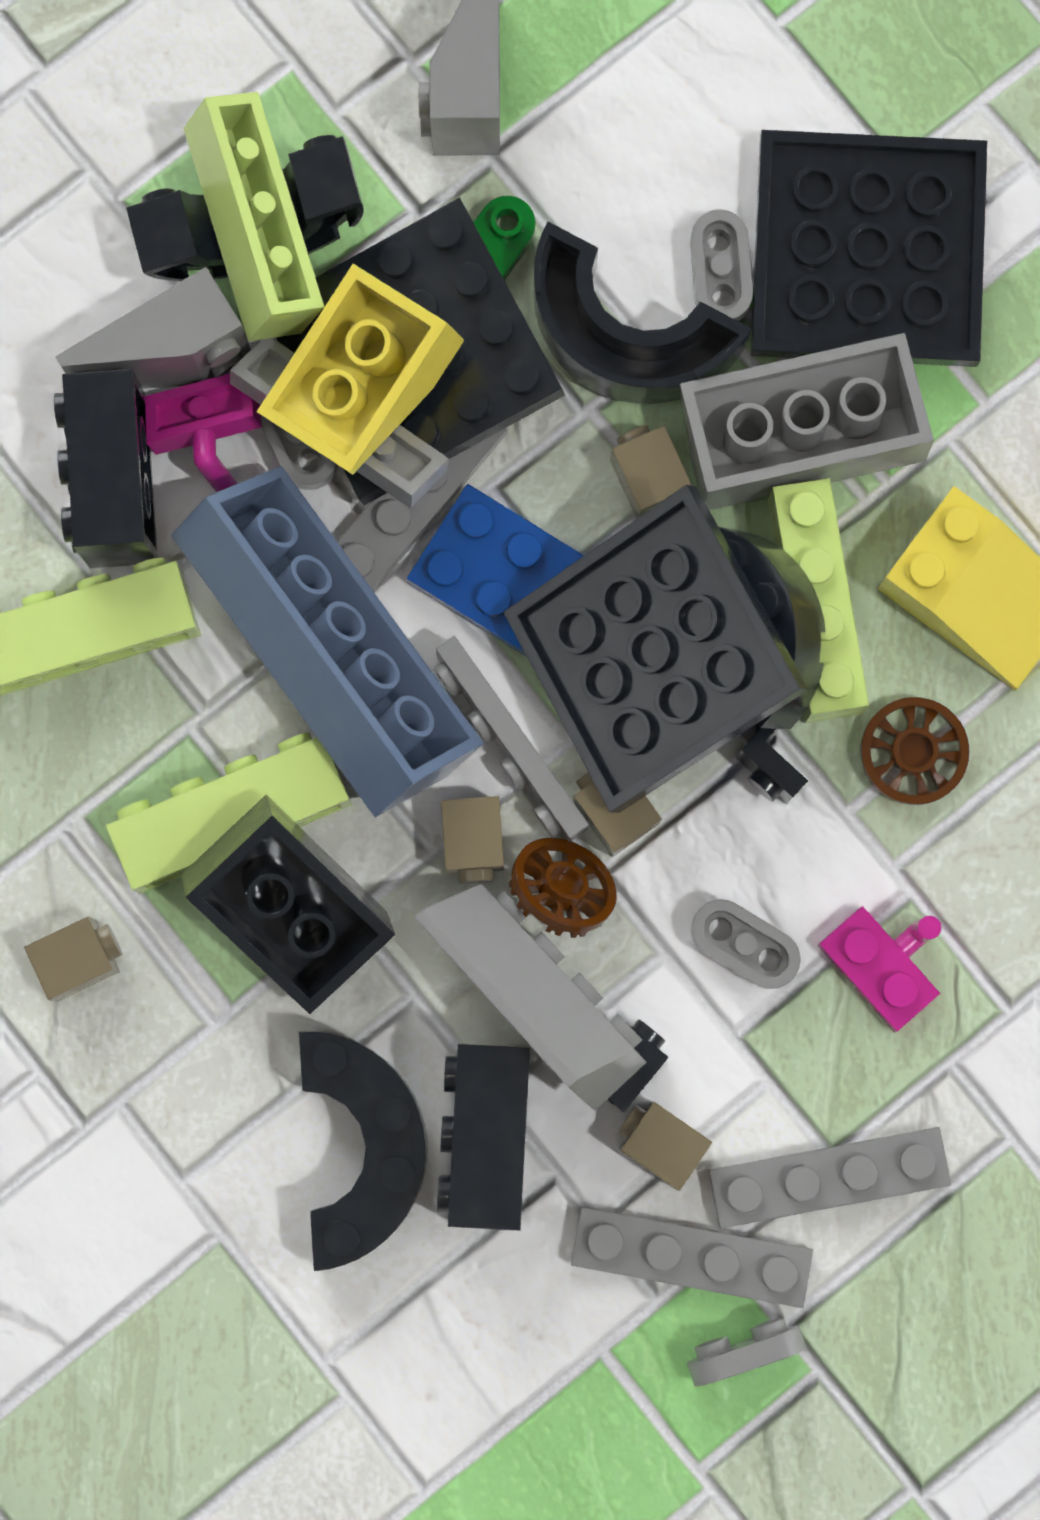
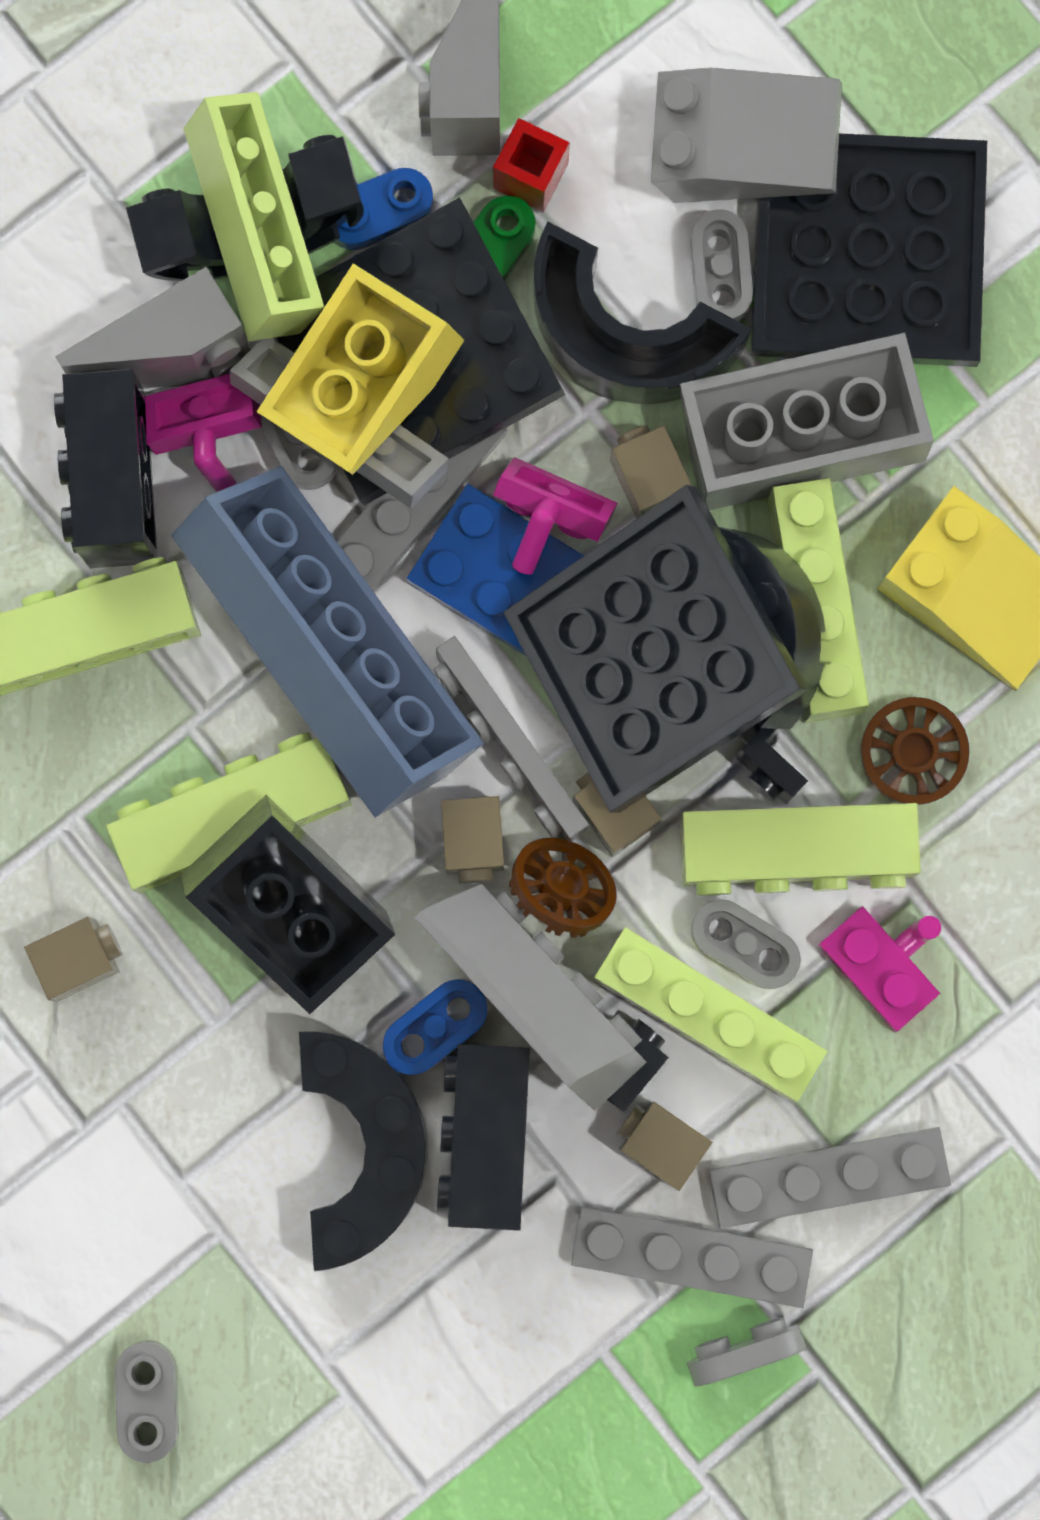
(147, 1402): none -> light grey plate
(382, 212): none -> blue plate
(432, 1023): none -> blue plate
(531, 164): none -> red brick
(550, 501): none -> dark pink plate
(710, 1015): none -> yellowish green brick
(744, 134): none -> light grey slope
(800, 846): none -> yellowish green brick

